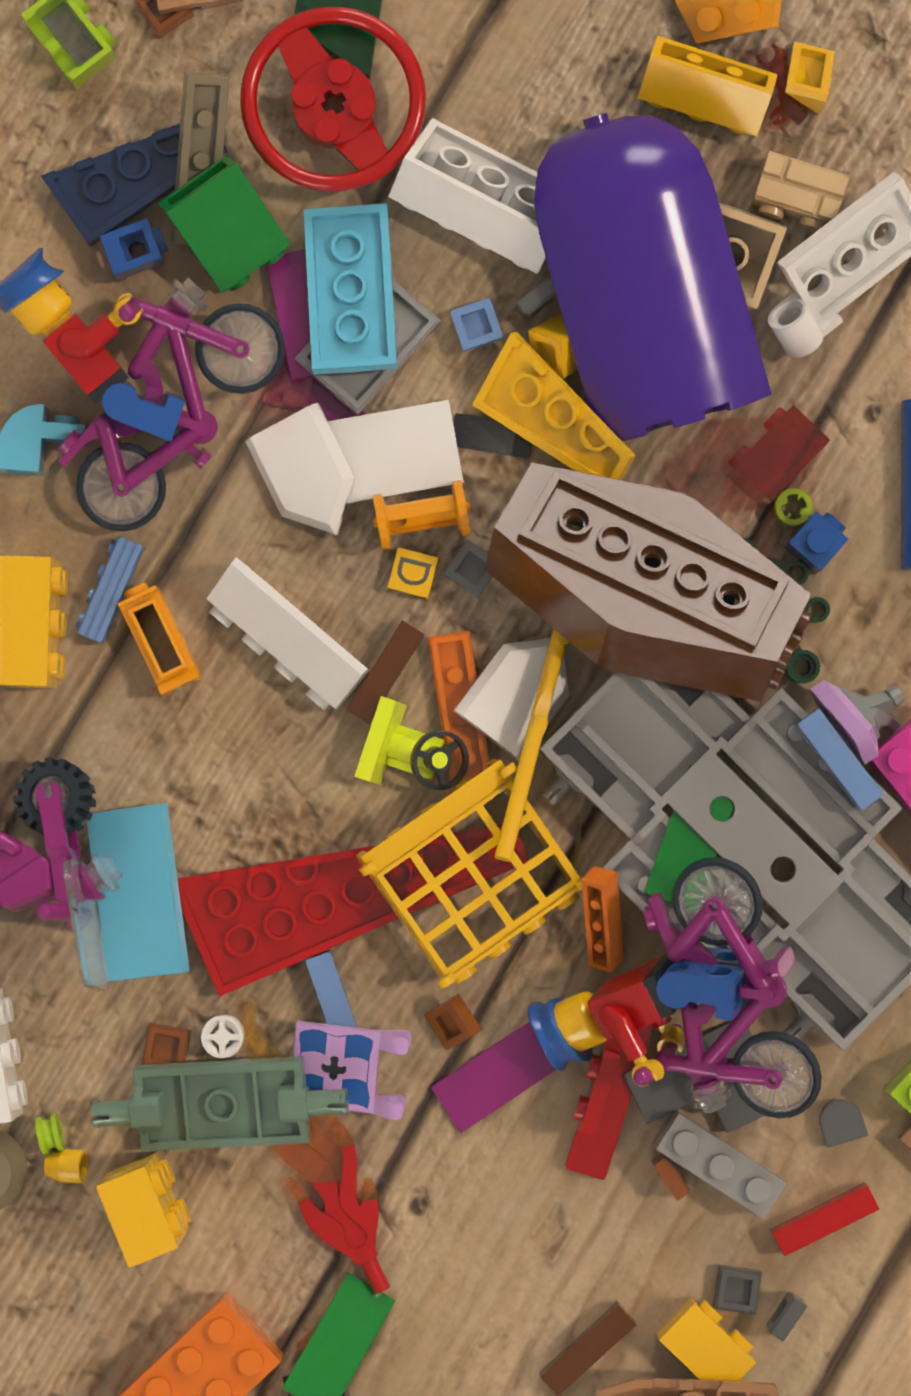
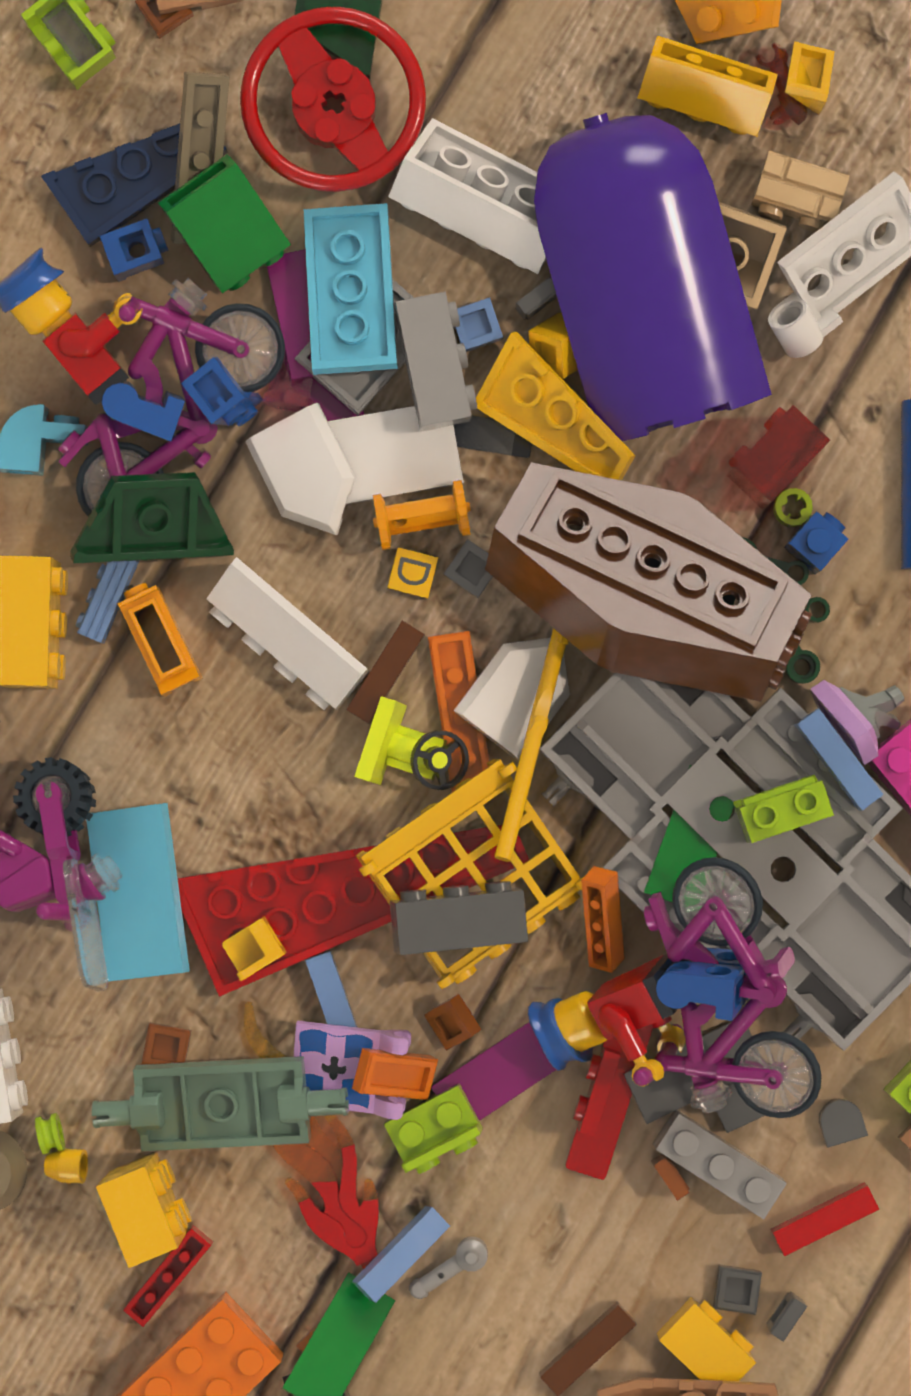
(151, 520): none -> dark green wing
(168, 1276): none -> red piece
(220, 395): none -> blue bracket
(220, 1041): white wheel -> none
(253, 948): none -> yellow panel
(394, 1074): none -> orange tile
(401, 1253): none -> medium blue piece
(434, 1129): none -> lime bracket
(435, 361): none -> light grey brick
(458, 918): none -> dark grey brick
(469, 1256): none -> light grey piece
(783, 808): none -> lime window

